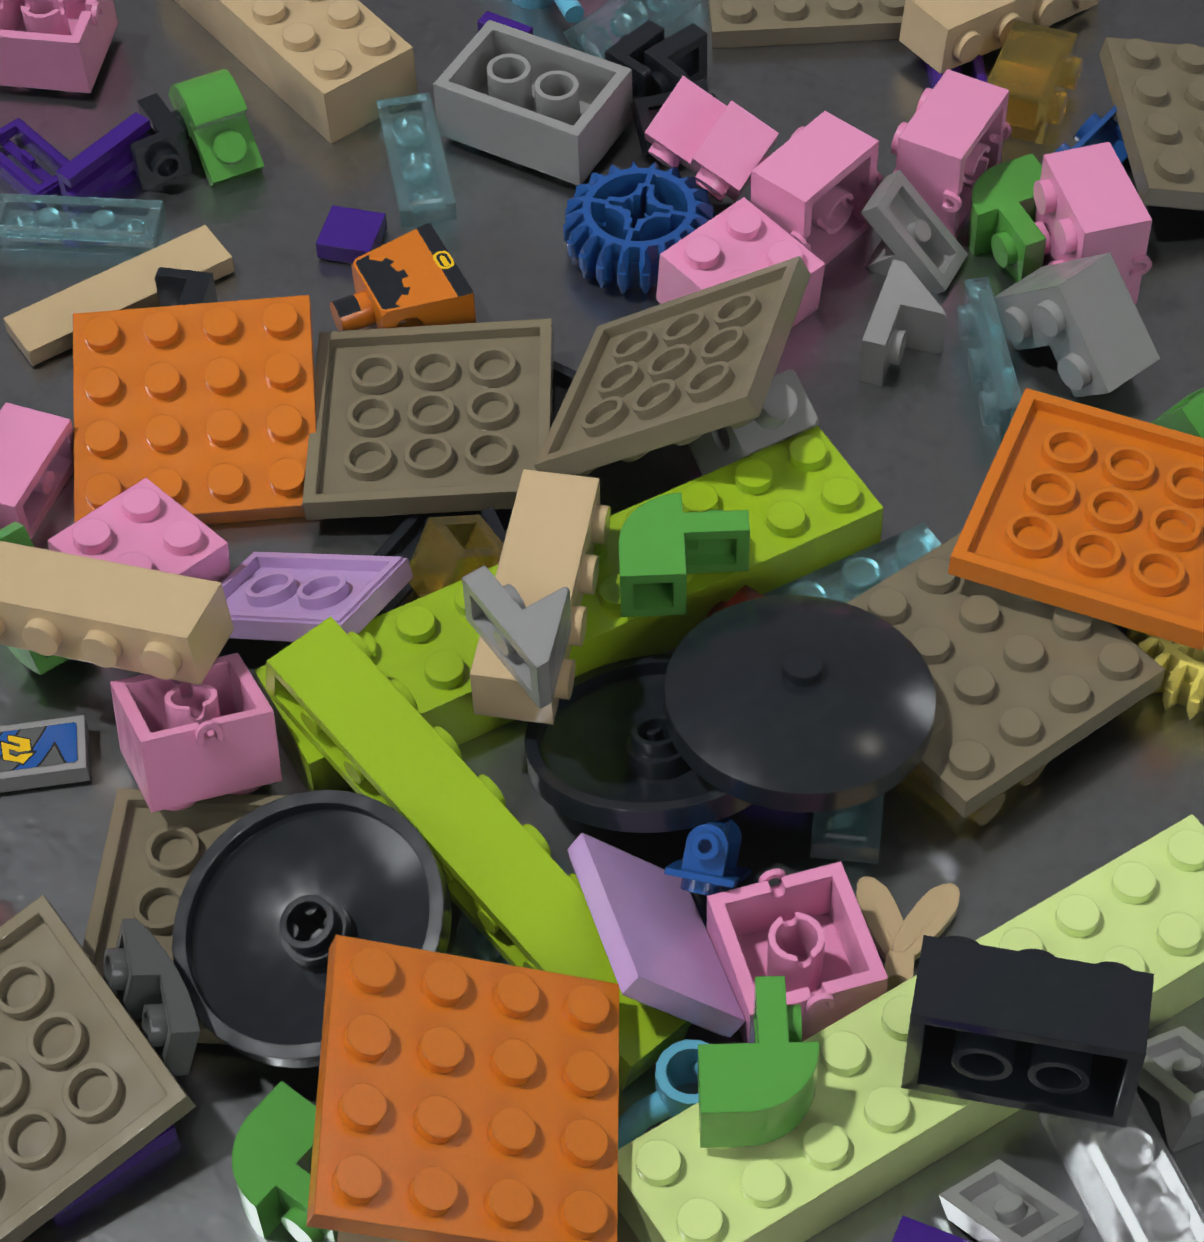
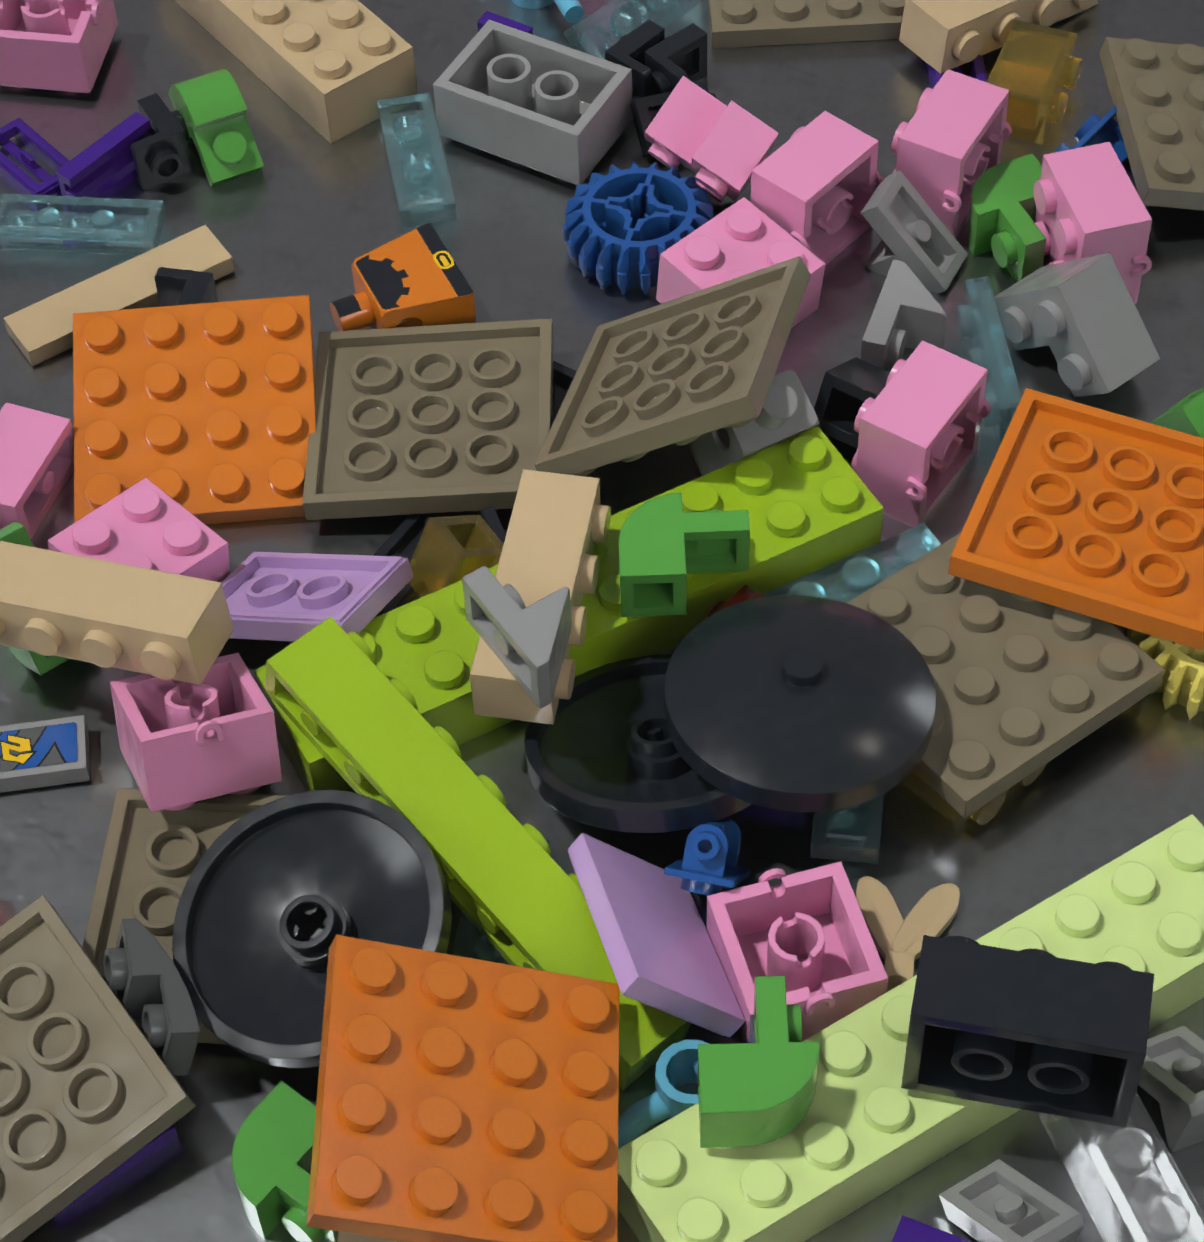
(350, 233): dark purple tile -> none
(843, 394): none -> black brick
(920, 431): none -> bright pink brick

